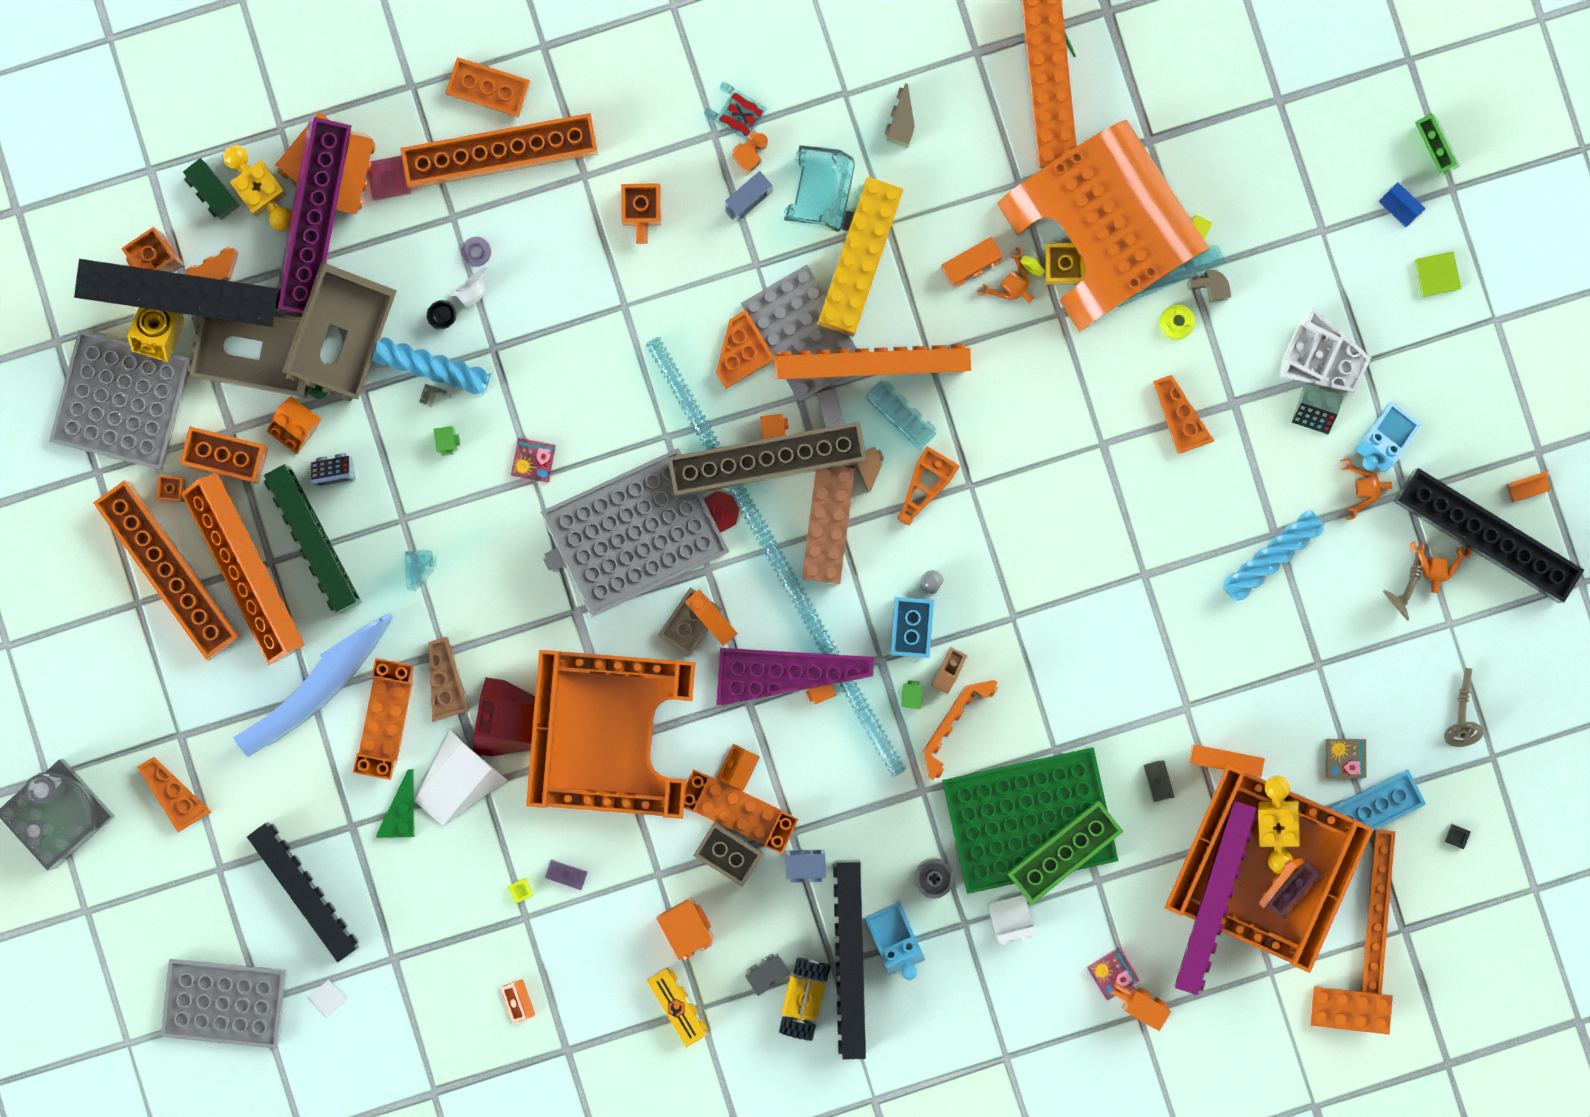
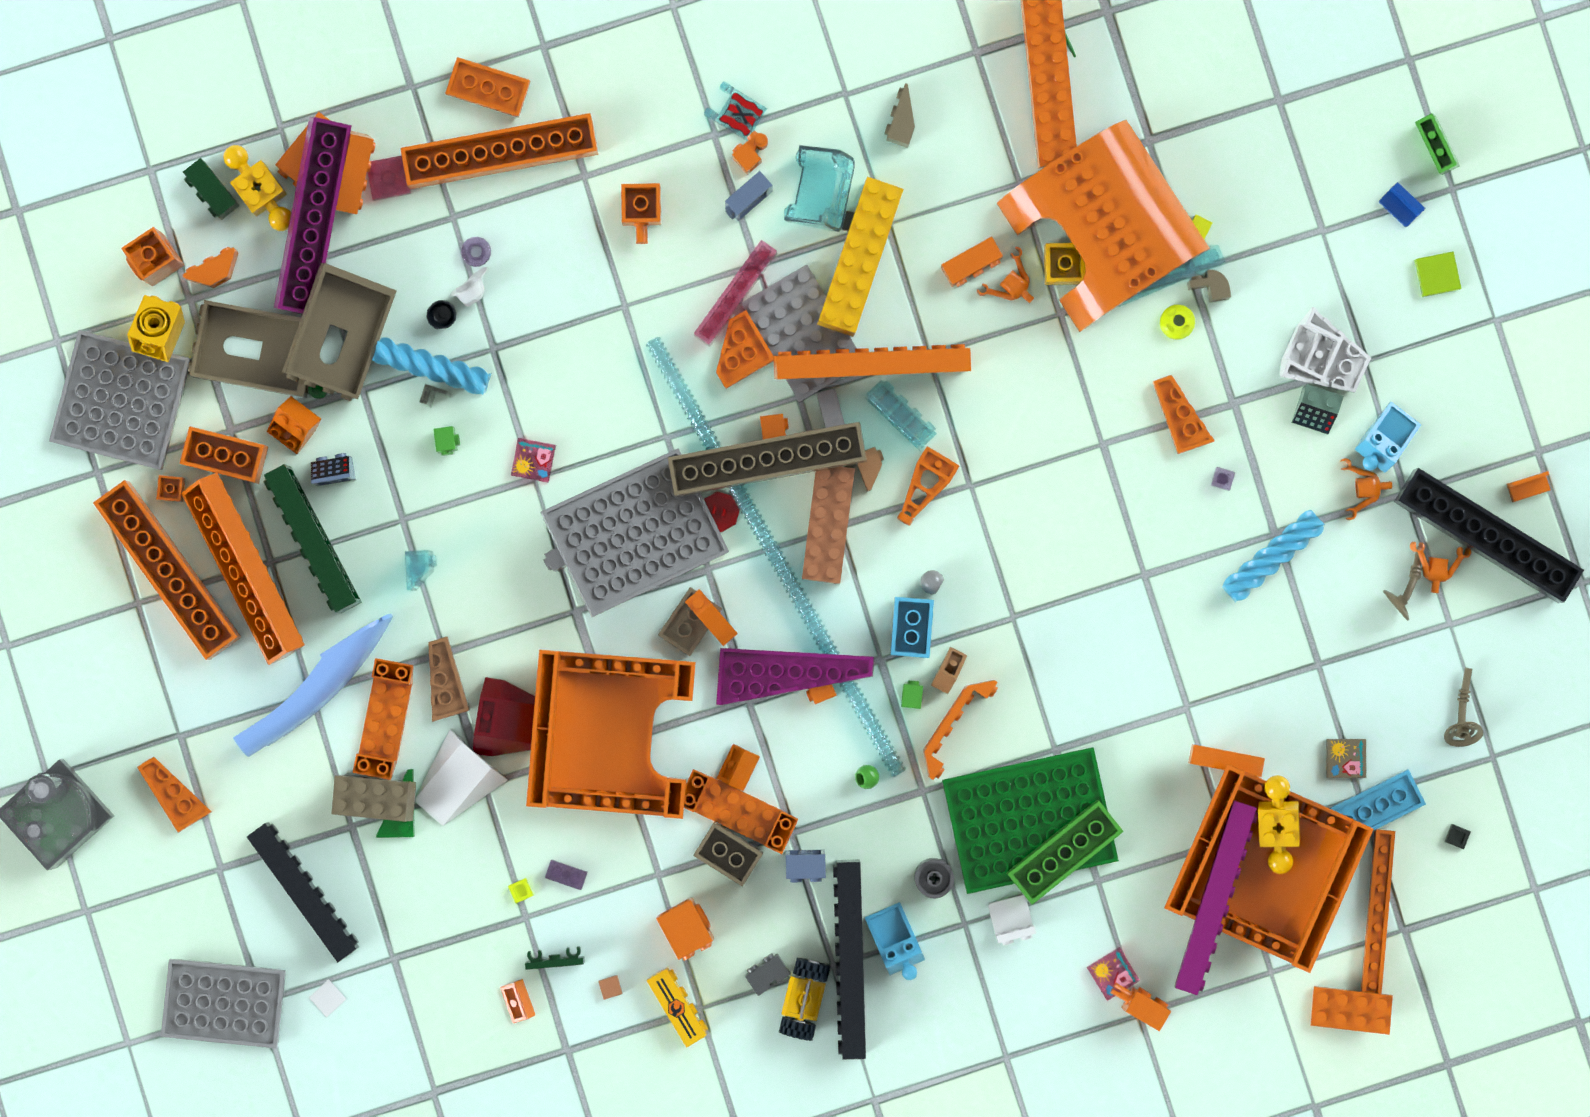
(175, 292): black brick -> none
(373, 798): none -> dark tan brick
(554, 960): none -> dark green plate
(610, 987): none -> nougat tile
(735, 293): none -> clear pink brick
(867, 776): none -> bright green piece
(1032, 266): neon yellow tile -> none
(1158, 780): clear smoke panel -> none
(1222, 478): none -> clear purple plate
(1279, 881): orange plate -> none
(1295, 890): brick -> none

